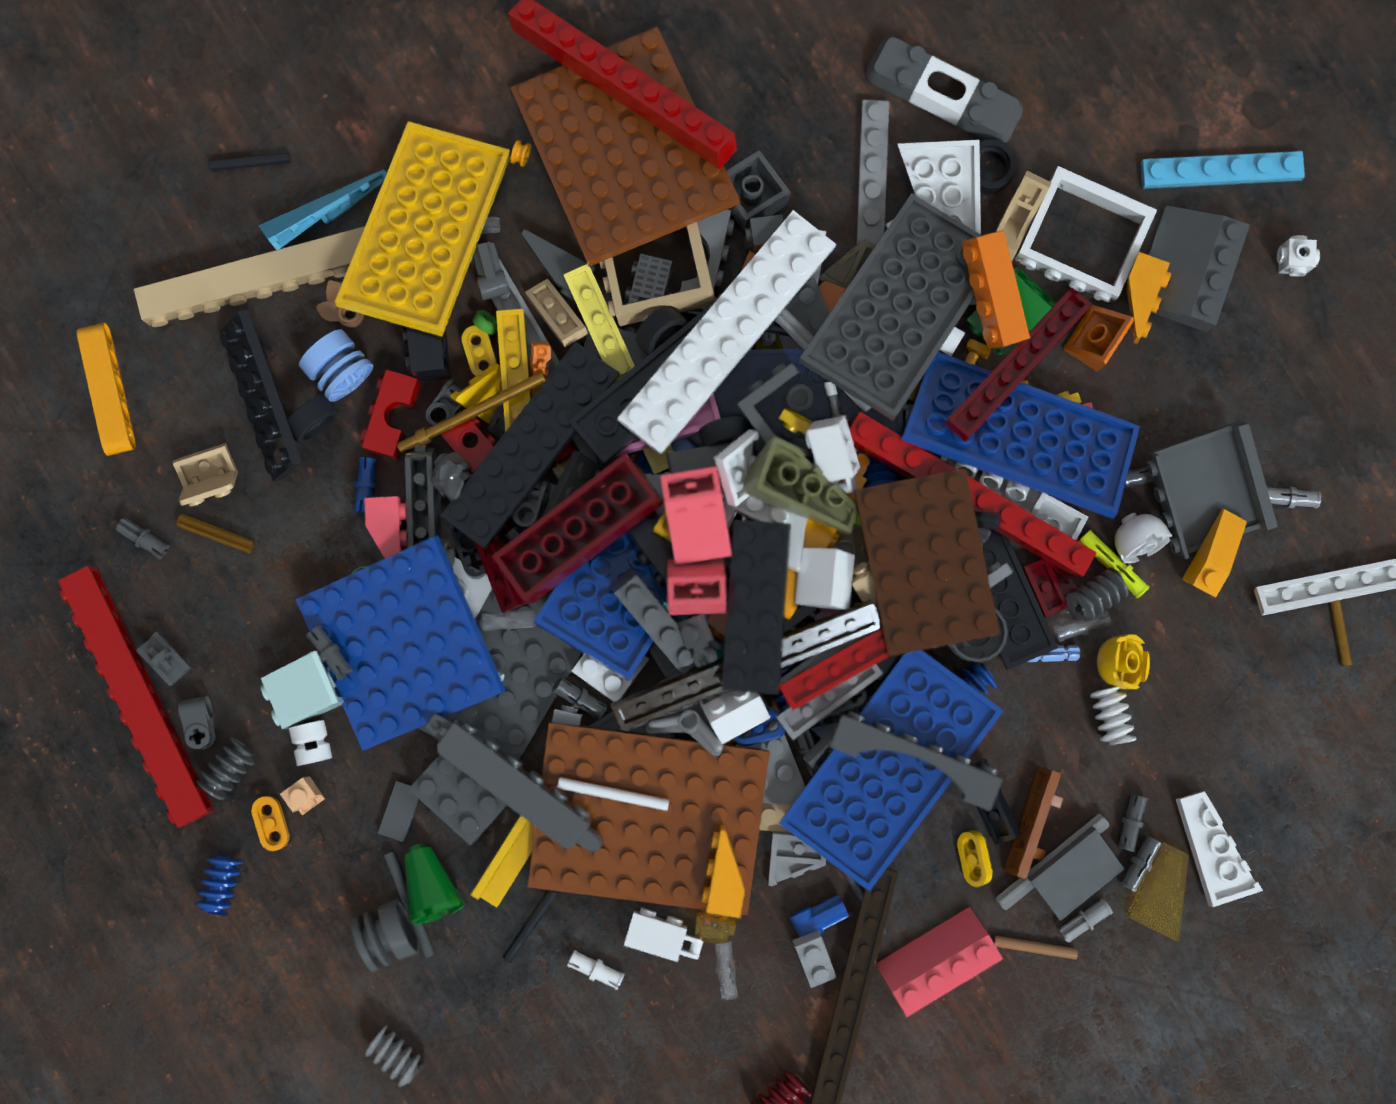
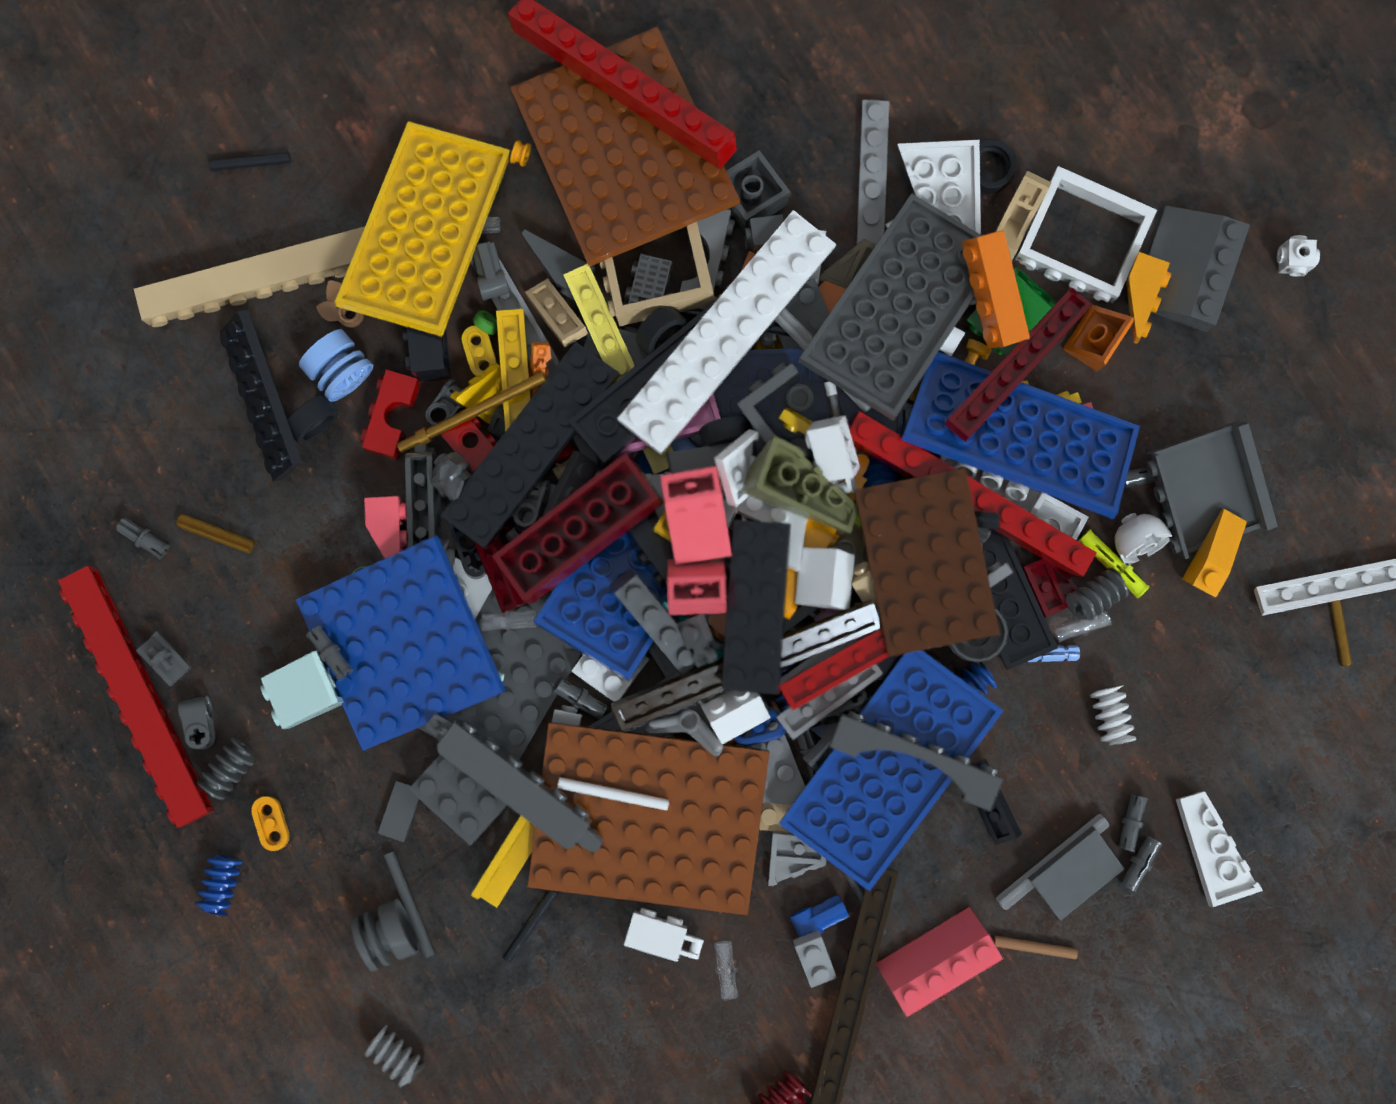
(106, 389): light orange beam -> none
(205, 474): tan bracket -> none
(302, 795): light nougat brick -> none
(308, 733): white wheel -> none
(328, 208): medium azure wedge -> none
(365, 482): blue pin -> none
(428, 887): green cone -> none
(595, 969): white pin -> none
(714, 927): clear yellow head -> none
(726, 884): light orange slope -> none
(904, 74): dark grey piece -> none
(974, 858): yellow plate -> none
(1032, 822): dark orange hinge -> none
(1085, 920): light grey axle -> none
(1123, 661): yellow cylinder -> none
(1162, 893): clear yellow wing -> none
(1222, 169): medium azure plate -> none
(1292, 497): light grey pin -> none

